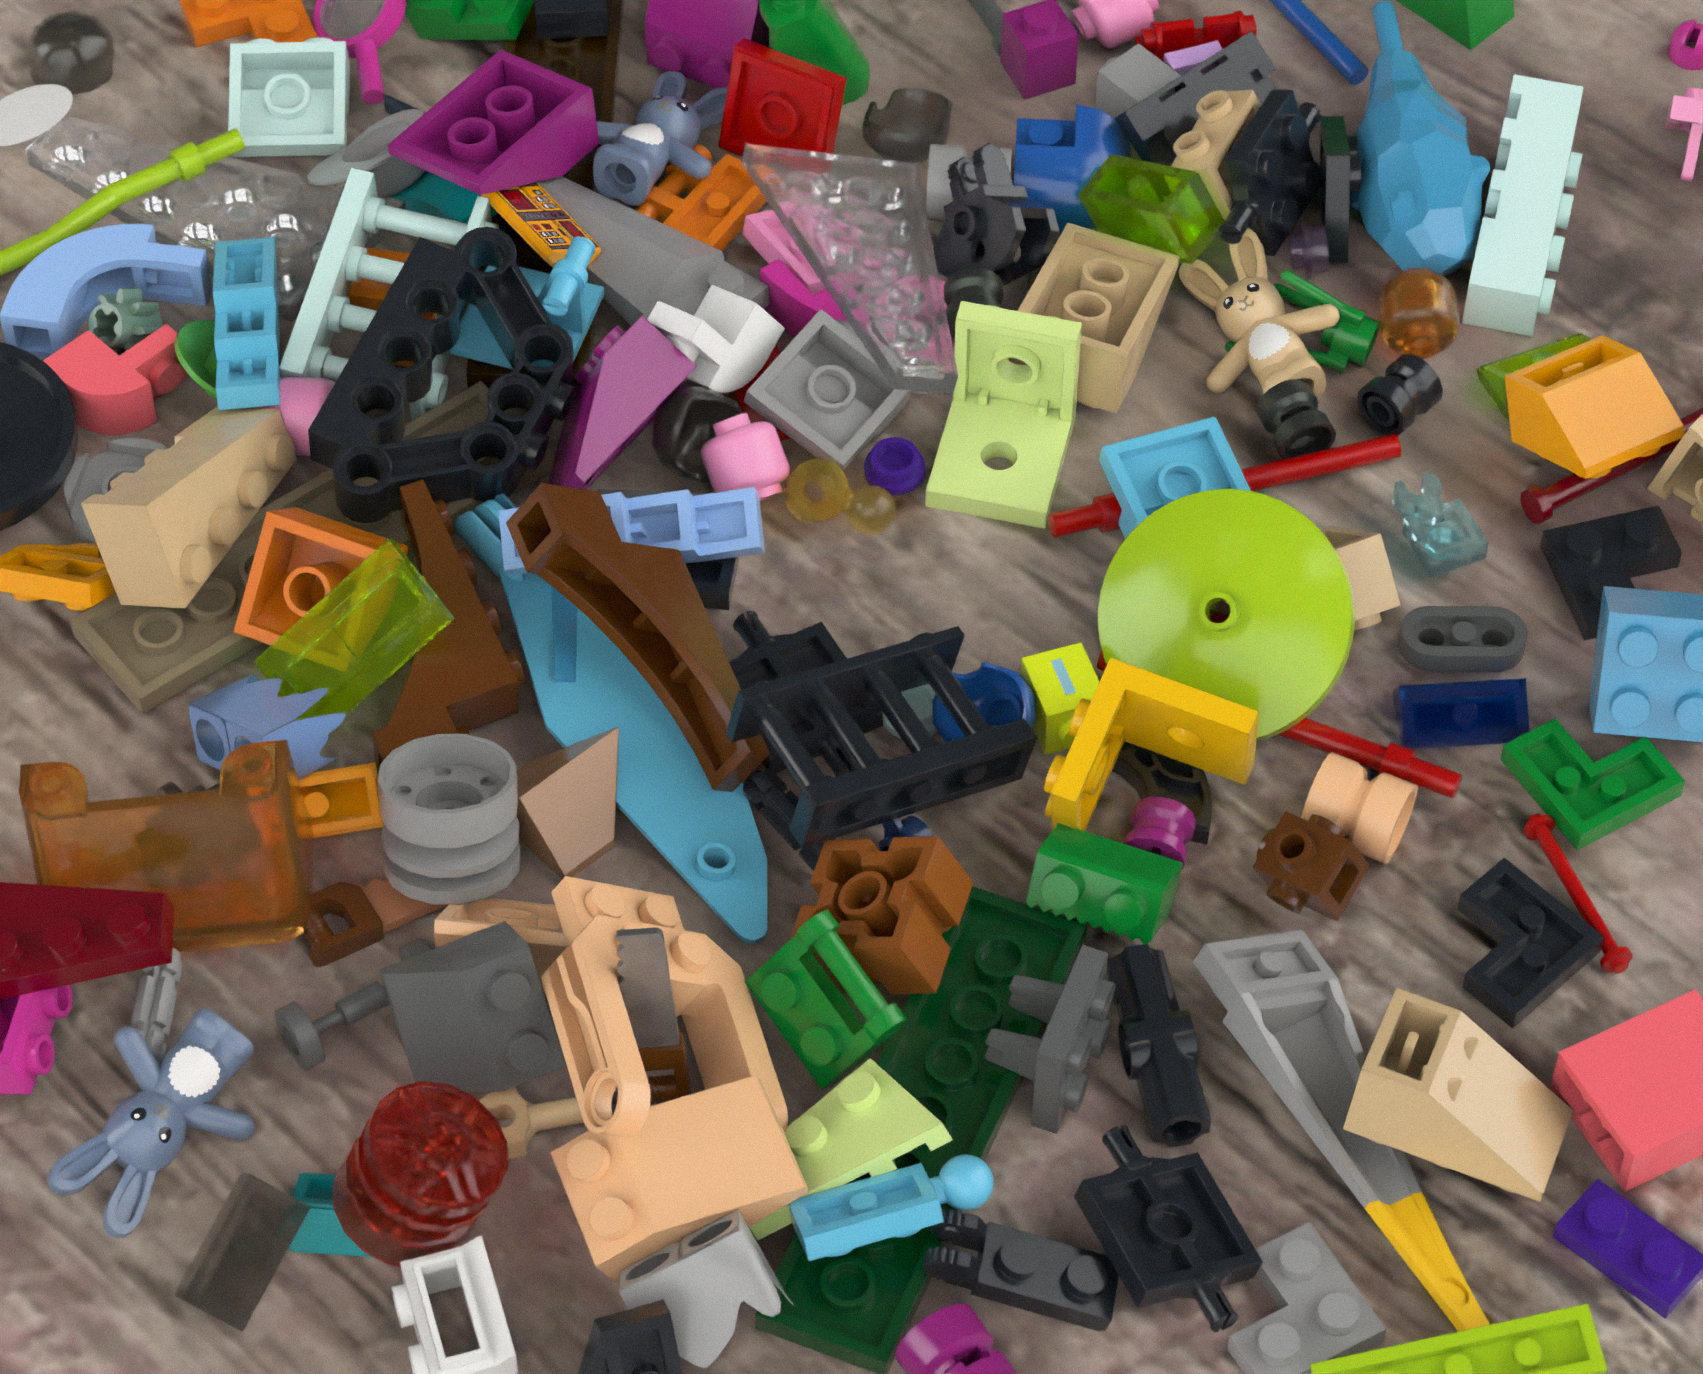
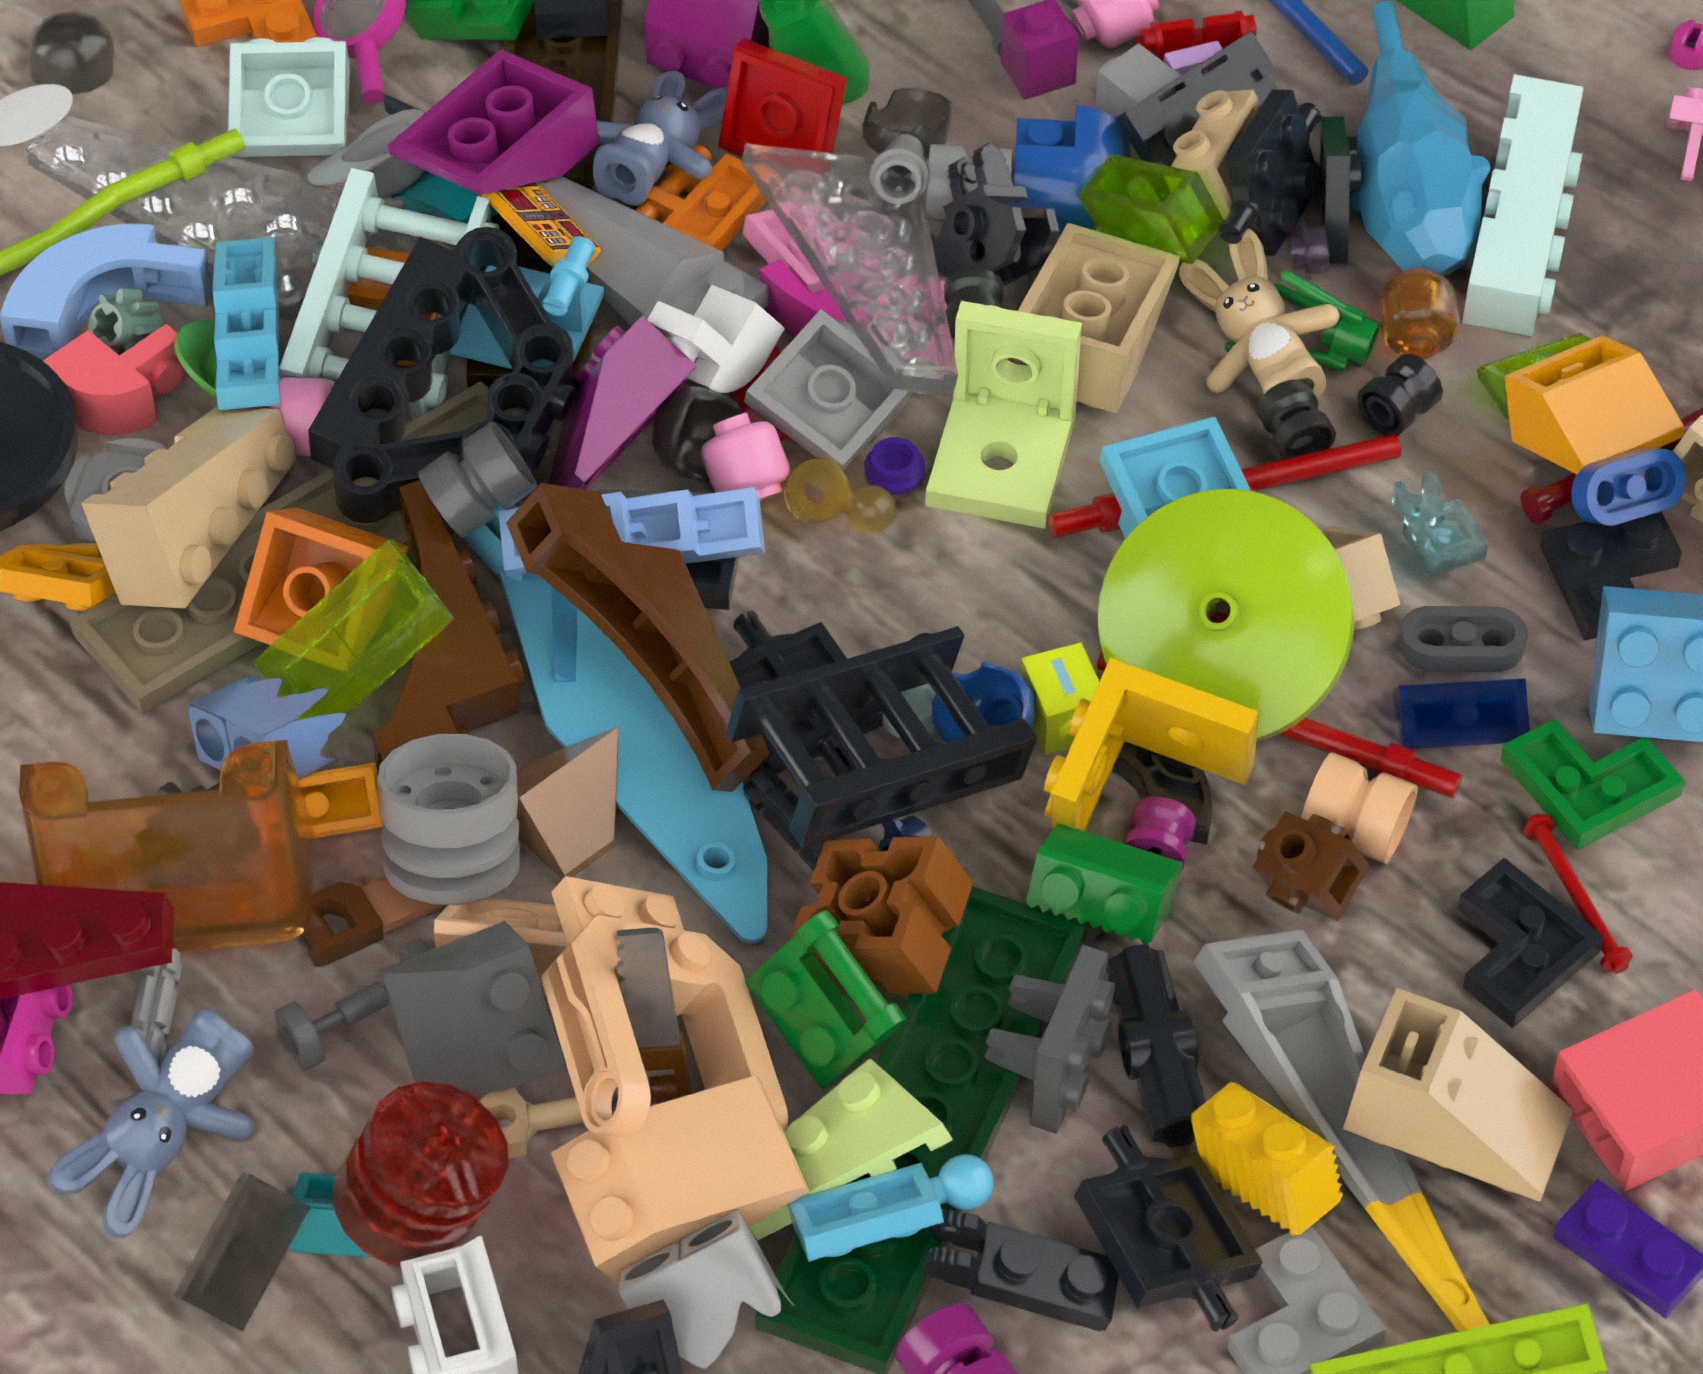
(472, 483): none -> dark grey wheel
(900, 171): none -> light grey cone
(1267, 1158): none -> yellow brick
(1623, 488): none -> blue plate

